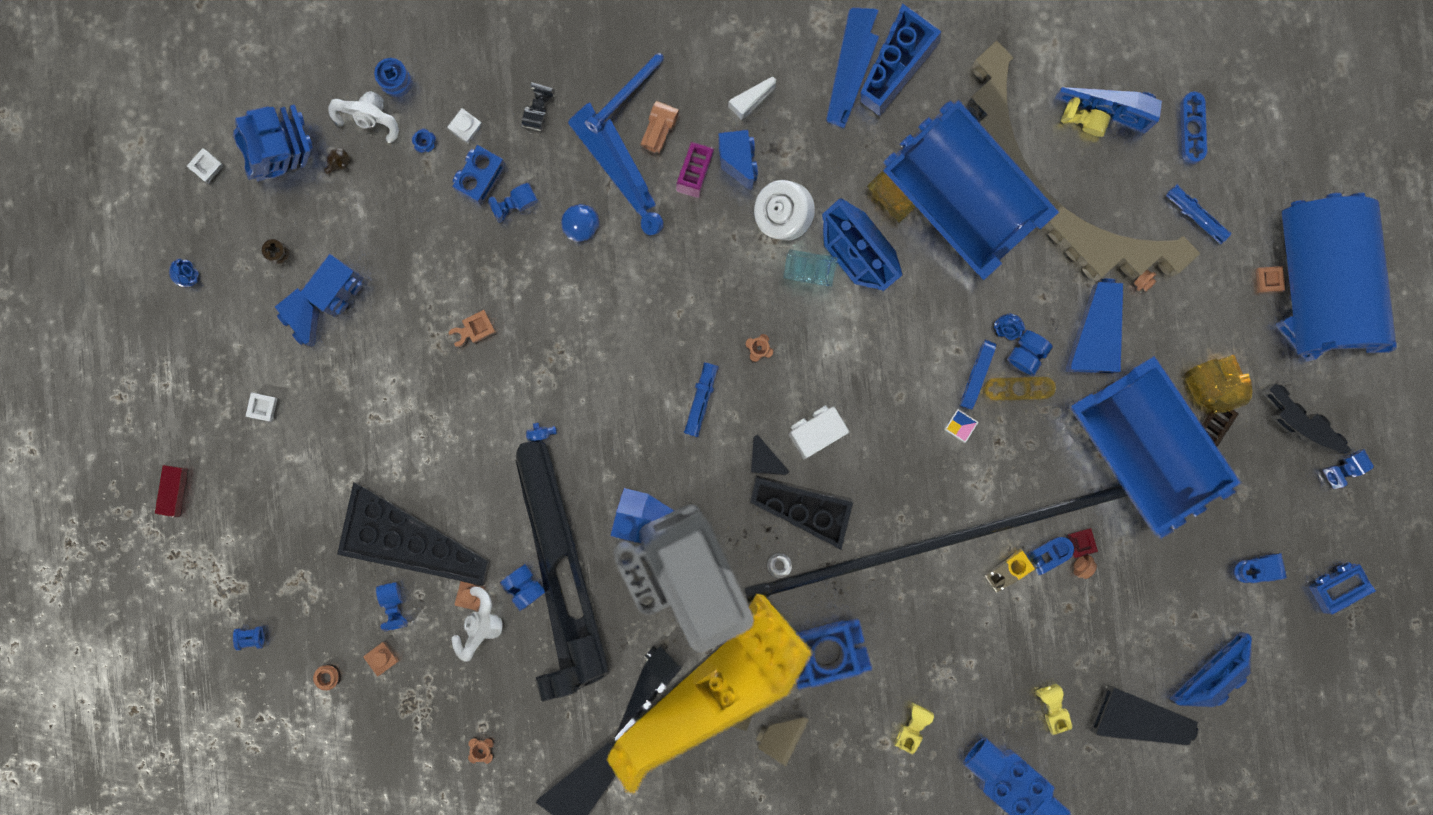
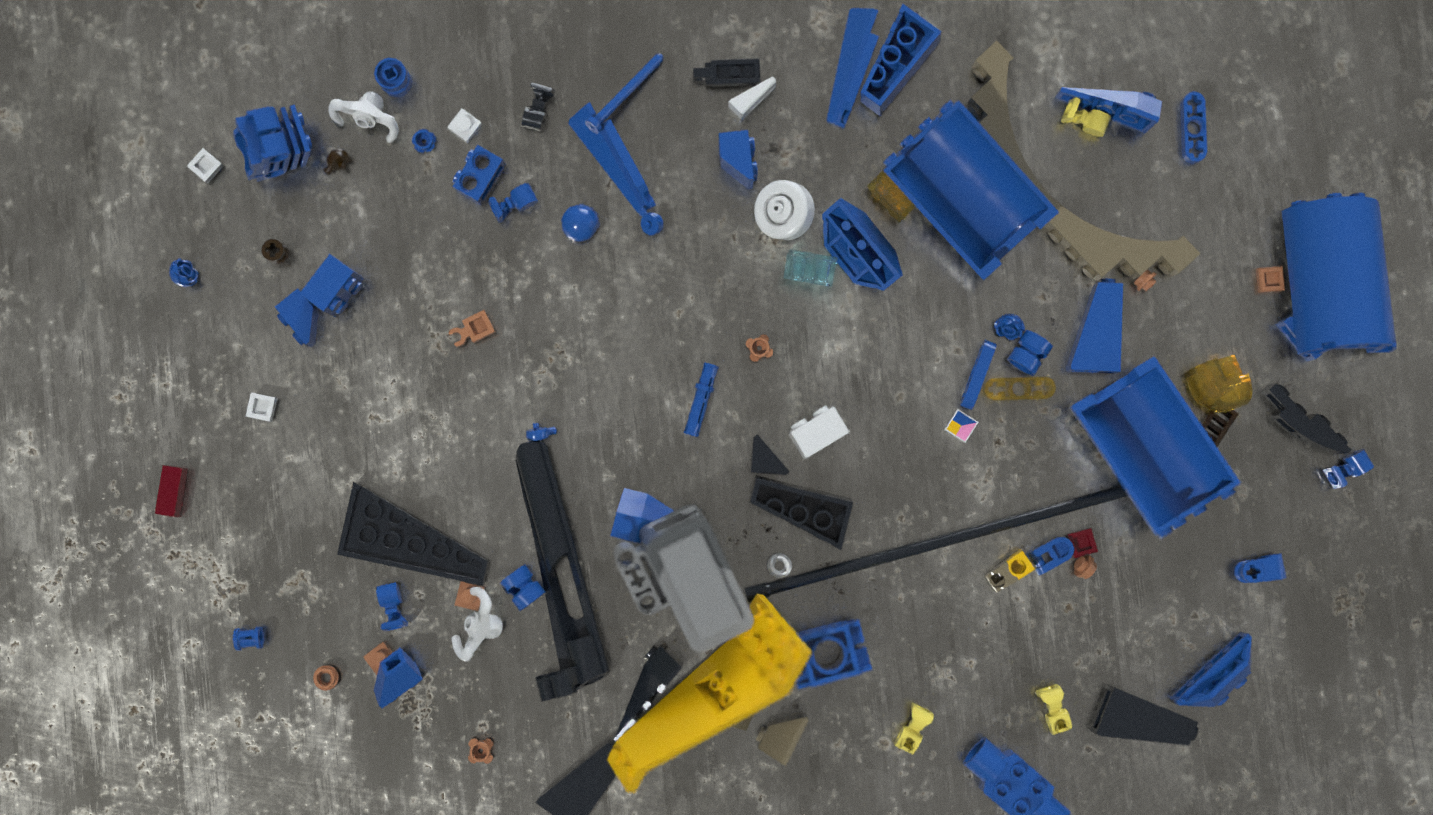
(395, 676): none -> blue slope
(661, 121): nougat piece -> none
(690, 184): magenta slope -> none
(729, 72): none -> black hinge
(1198, 214): blue pin -> none
(1341, 588): blue window -> none

